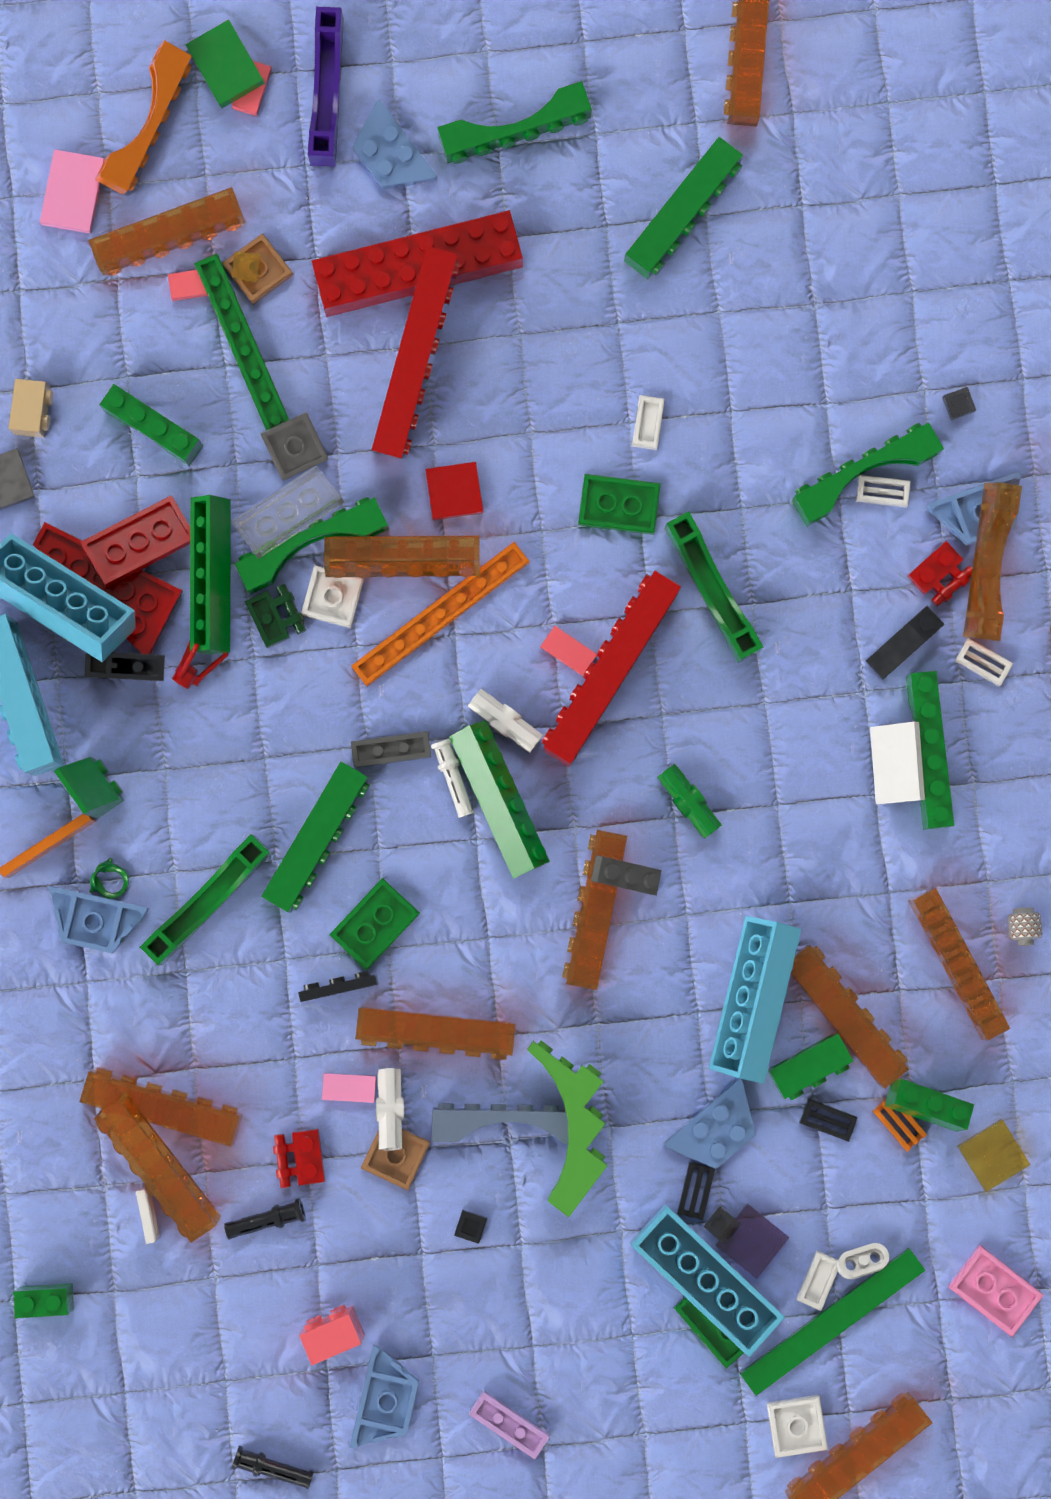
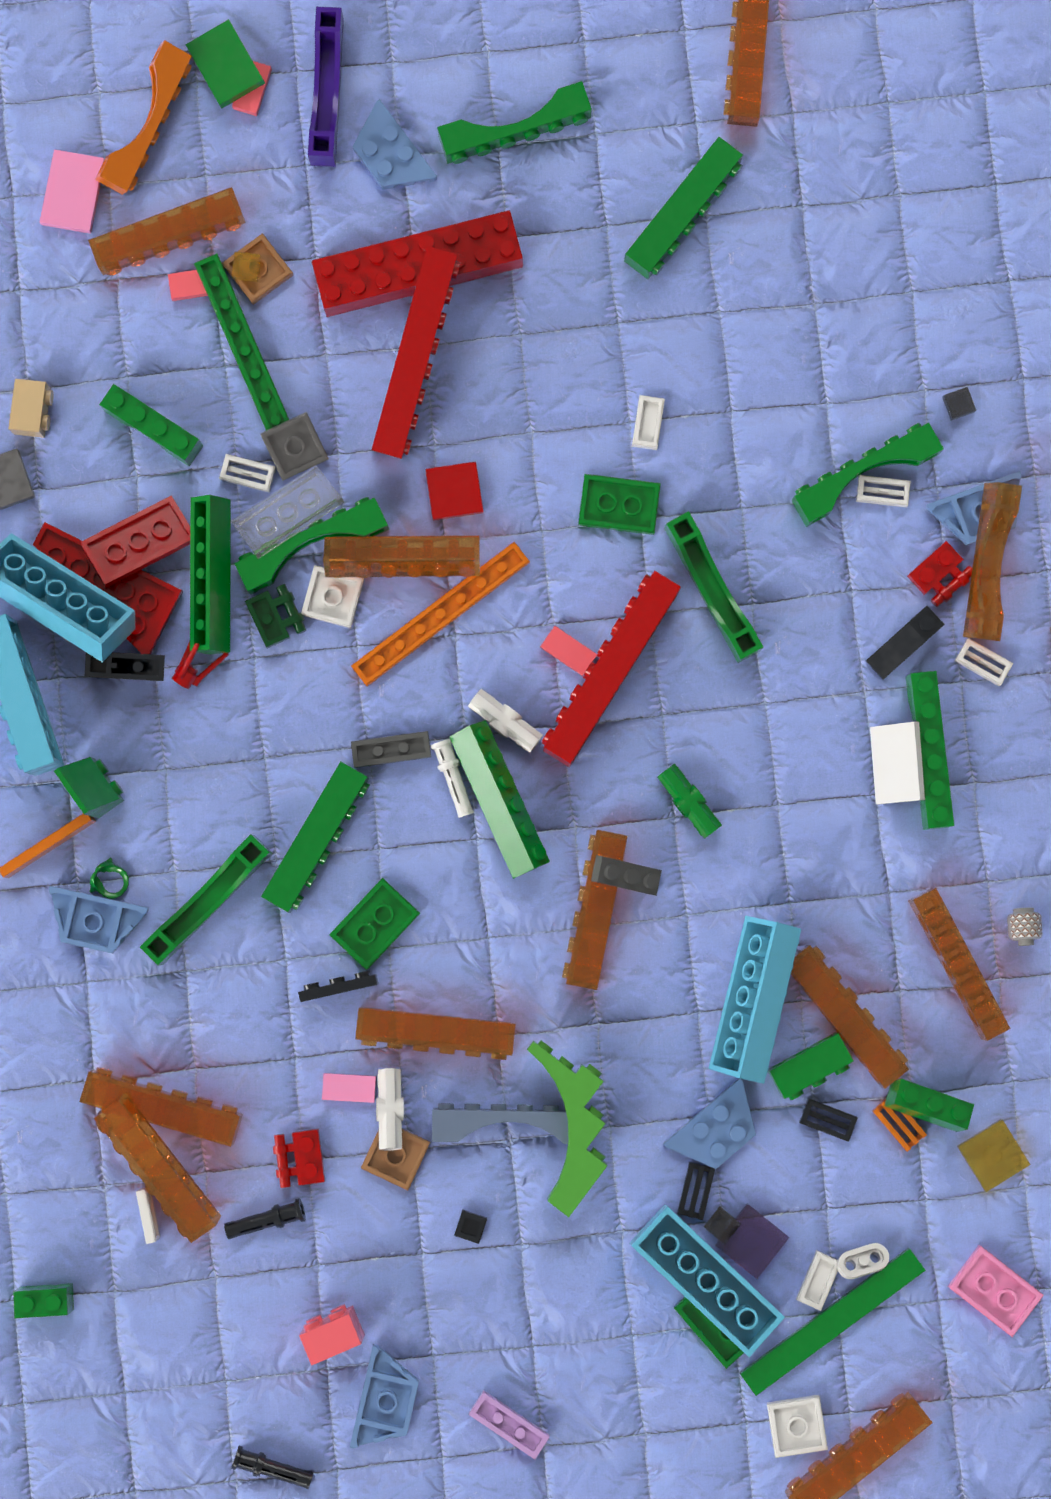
(263, 487): none -> white tile

